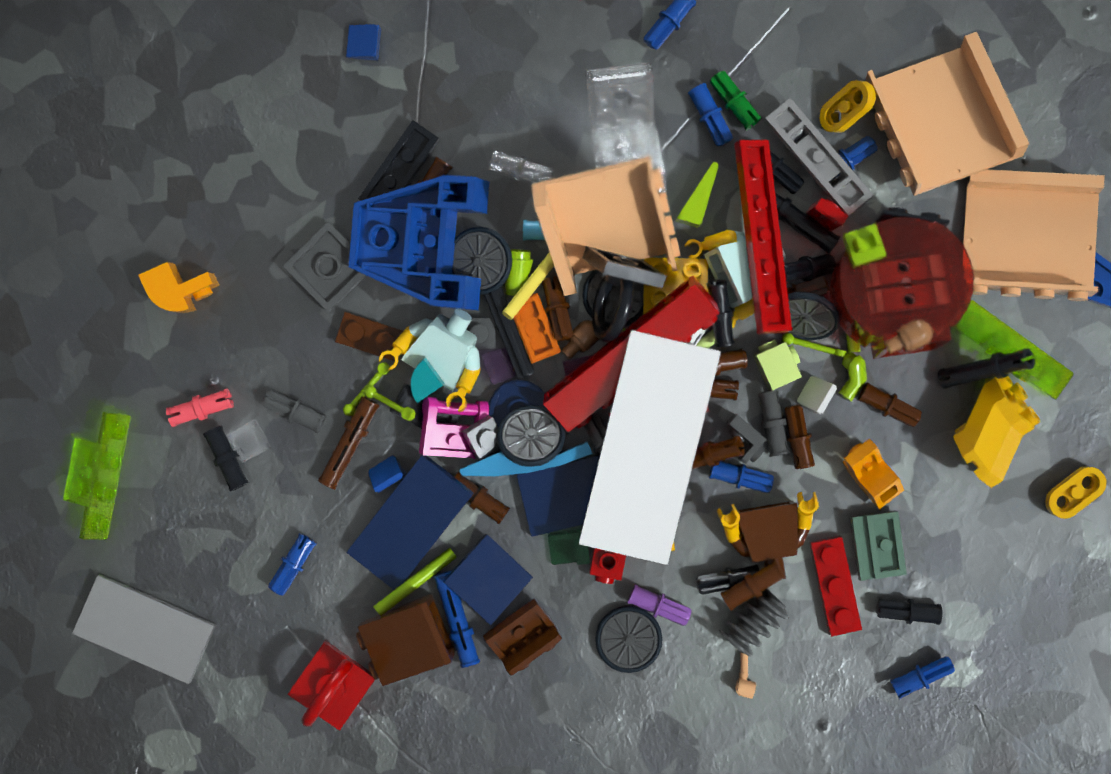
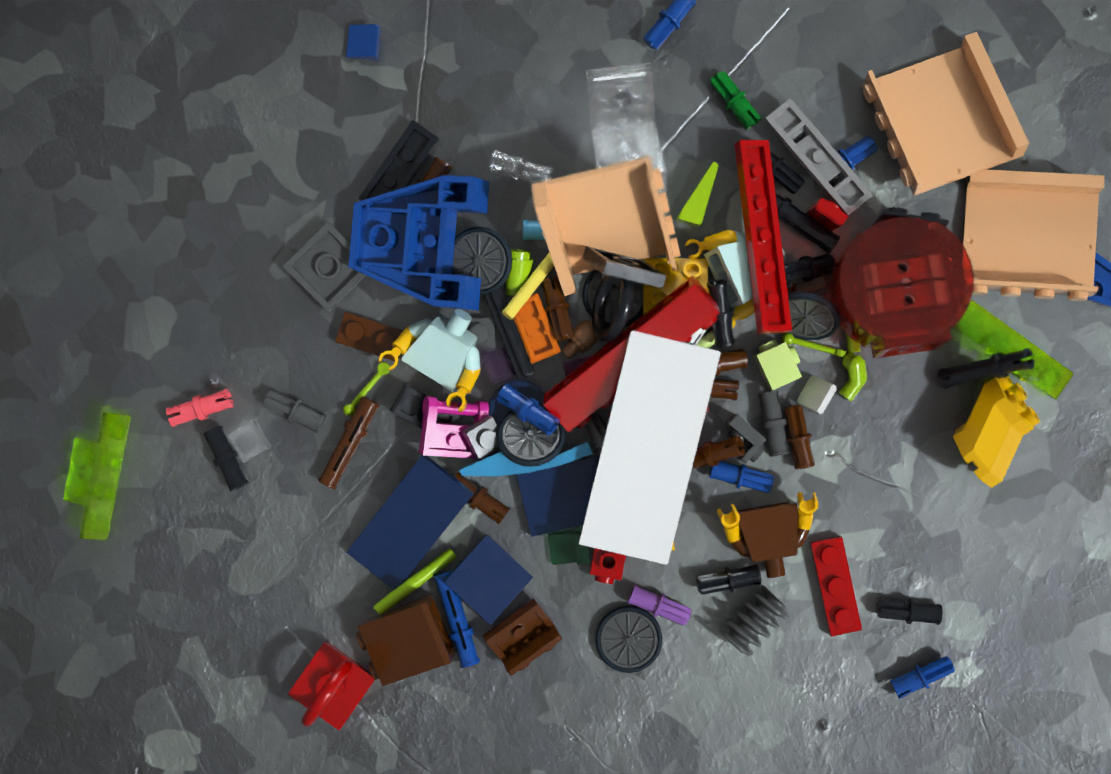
(144, 628): light grey tile -> none
(169, 291): light orange brick -> none
(292, 564): blue axle -> none
(386, 473): blue slope -> none
(407, 413): lime hinge -> none
(424, 380): teal tile -> none
(528, 409): none -> blue pin
(710, 115): blue axle -> none
(743, 686): light nougat hand -> none
(753, 585): reddish brown pin -> none
(849, 104): yellow plate -> none
(864, 245): lime tile -> none
(872, 473): light orange brick -> none
(878, 545): sand green plate -> none
(890, 405): reddish brown axle -> none
(910, 336): medium nougat cylinder -> none
(1074, 493): yellow plate -> none

